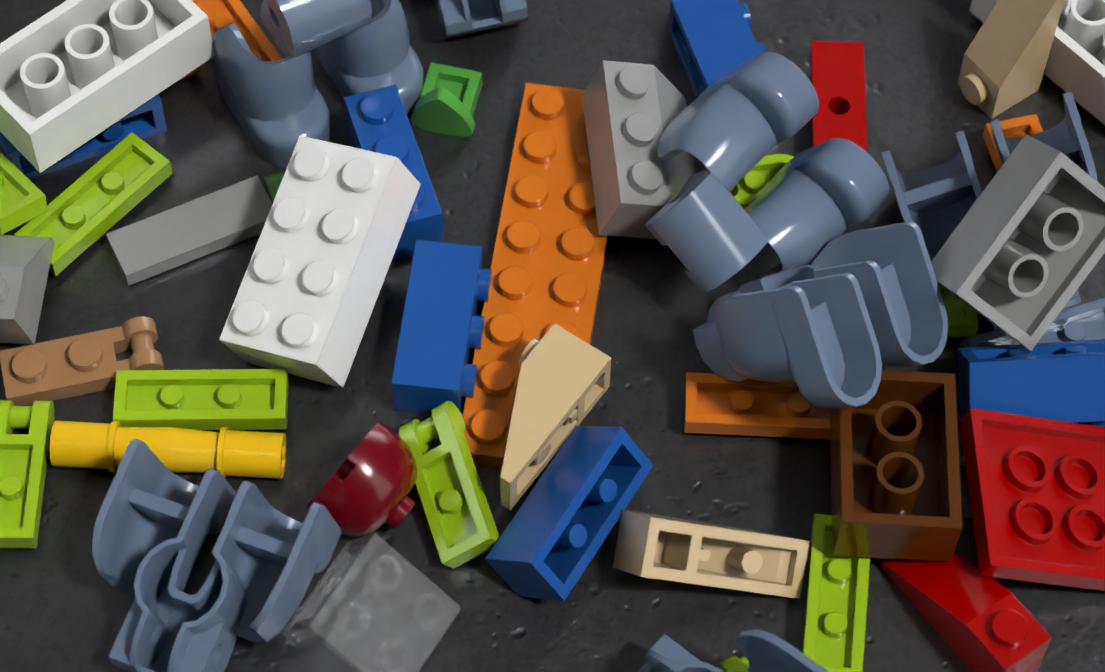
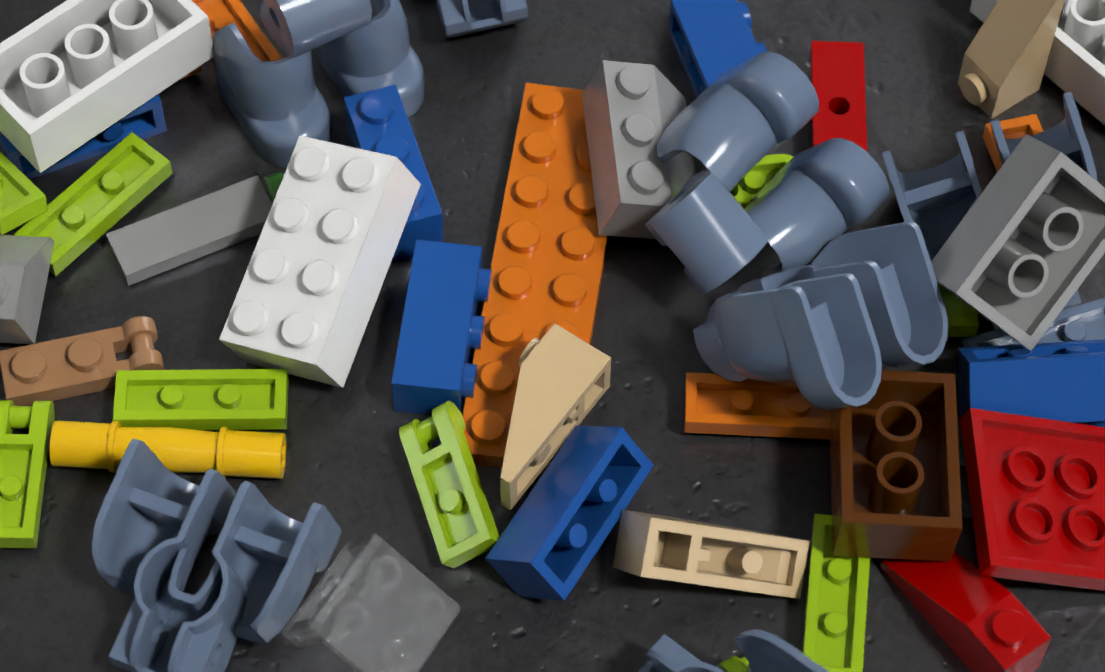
(371, 484): dark red cylinder -> none
(448, 101): bright green tile -> none

